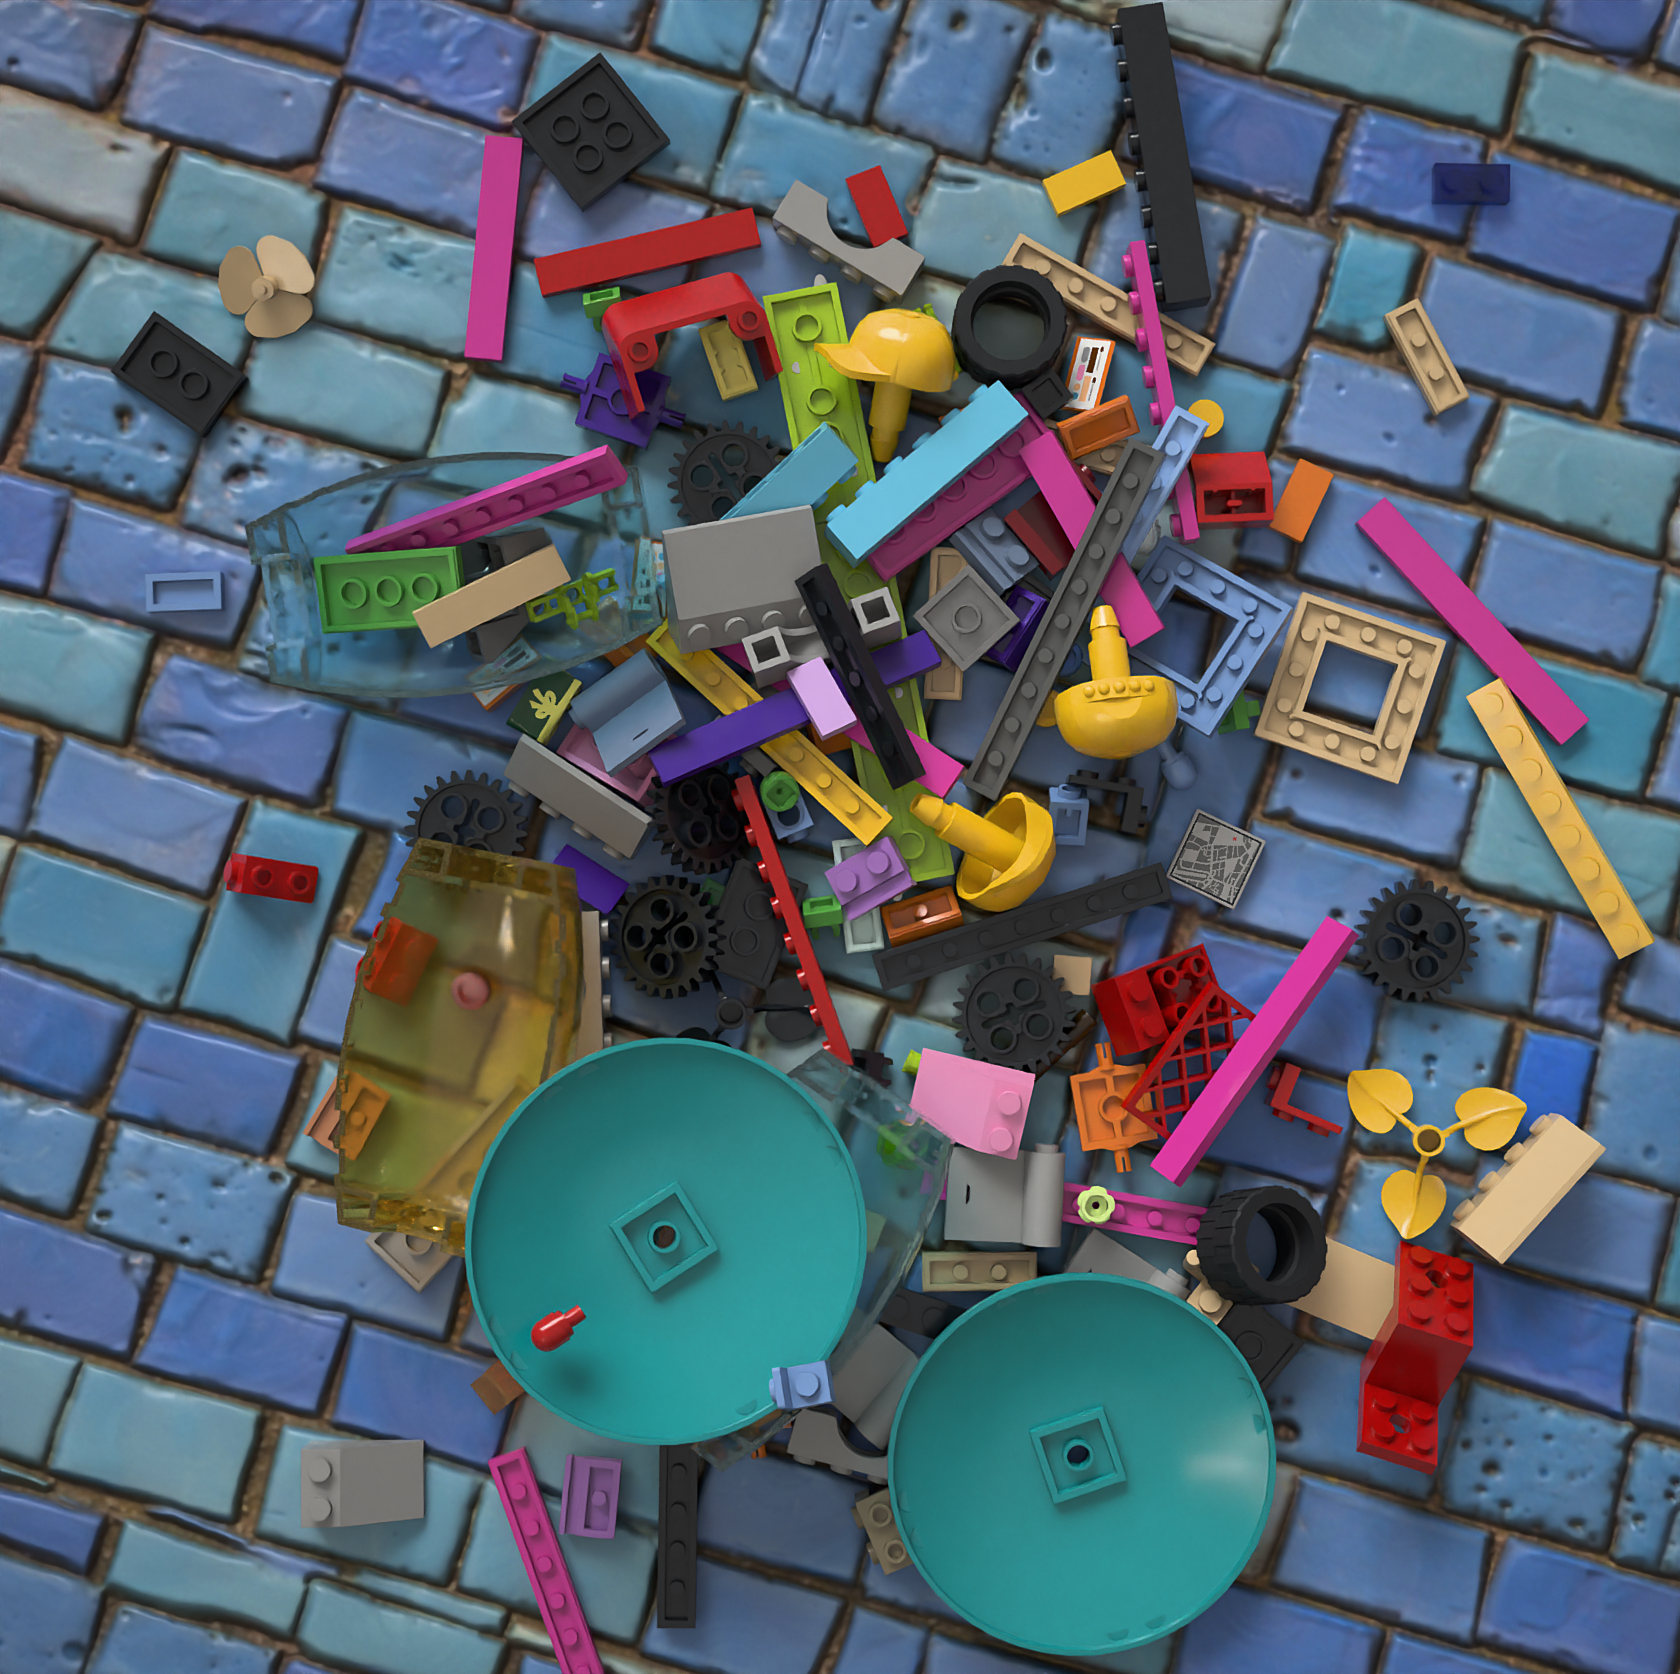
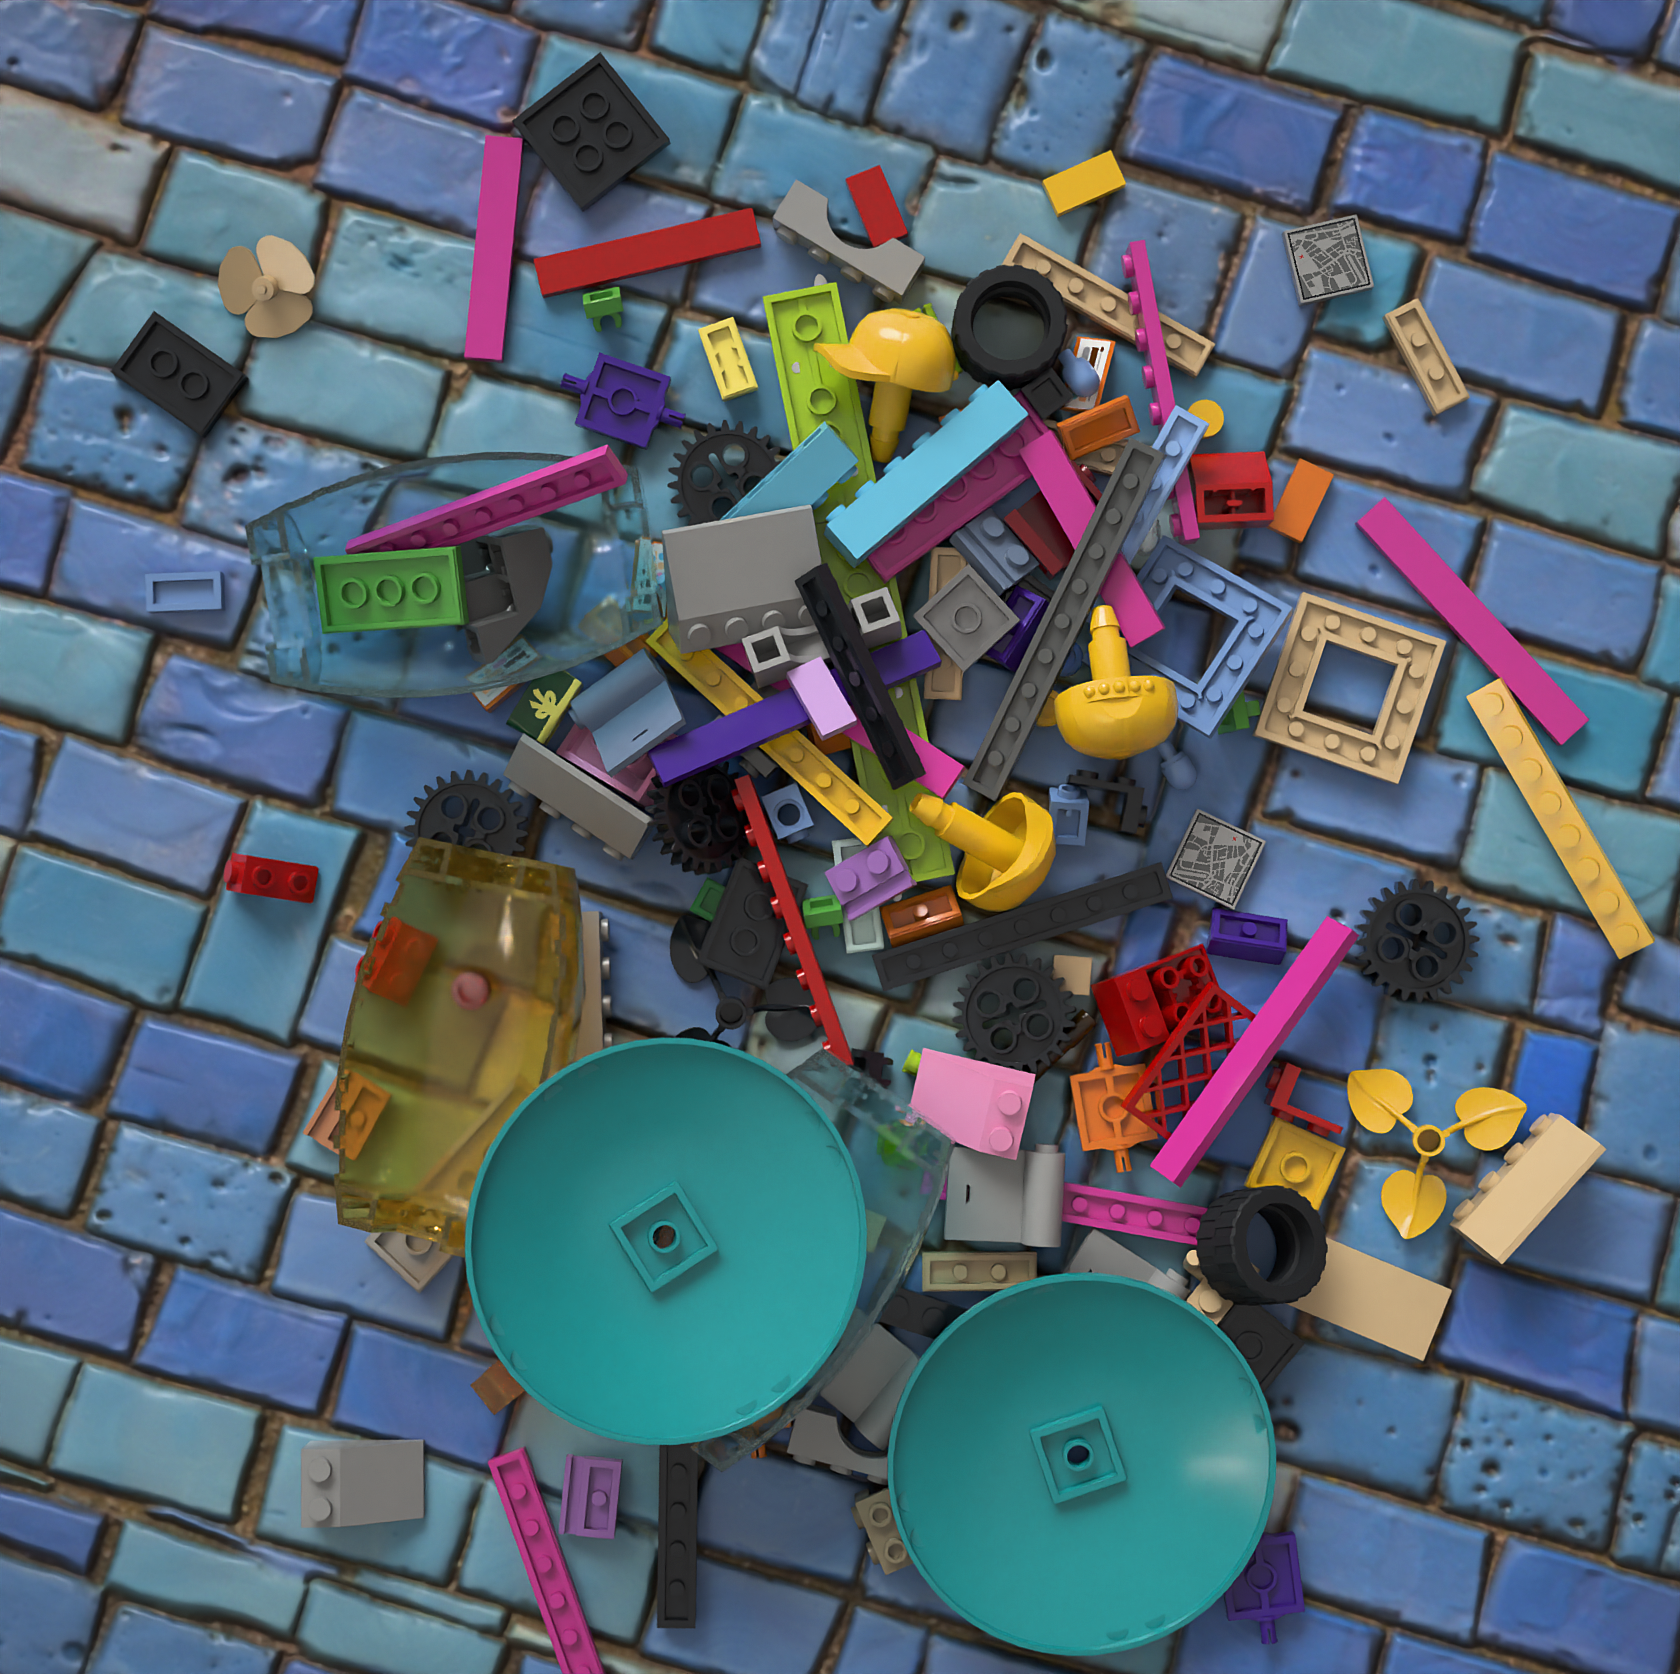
(491, 595): tan tile -> none
(556, 1329): red cylinder -> none
(592, 592): lime piece -> none
(595, 883): dark purple slope -> none
(633, 323): red windscreen -> none
(648, 913): black gear -> none
(779, 791): bright green tile -> none
(802, 1386): medium blue bracket -> none
(1079, 374): none -> medium blue cylinder
(1105, 1201): yellowish green plate -> none
(1161, 157): black brick -> none
(1247, 936): none -> dark purple slope
(1267, 1585): none -> dark purple plate
(1295, 1161): none -> yellow tile
(1327, 260): none -> tile
(1415, 1357): red bracket -> none
(1470, 184): clear blue plate -> none

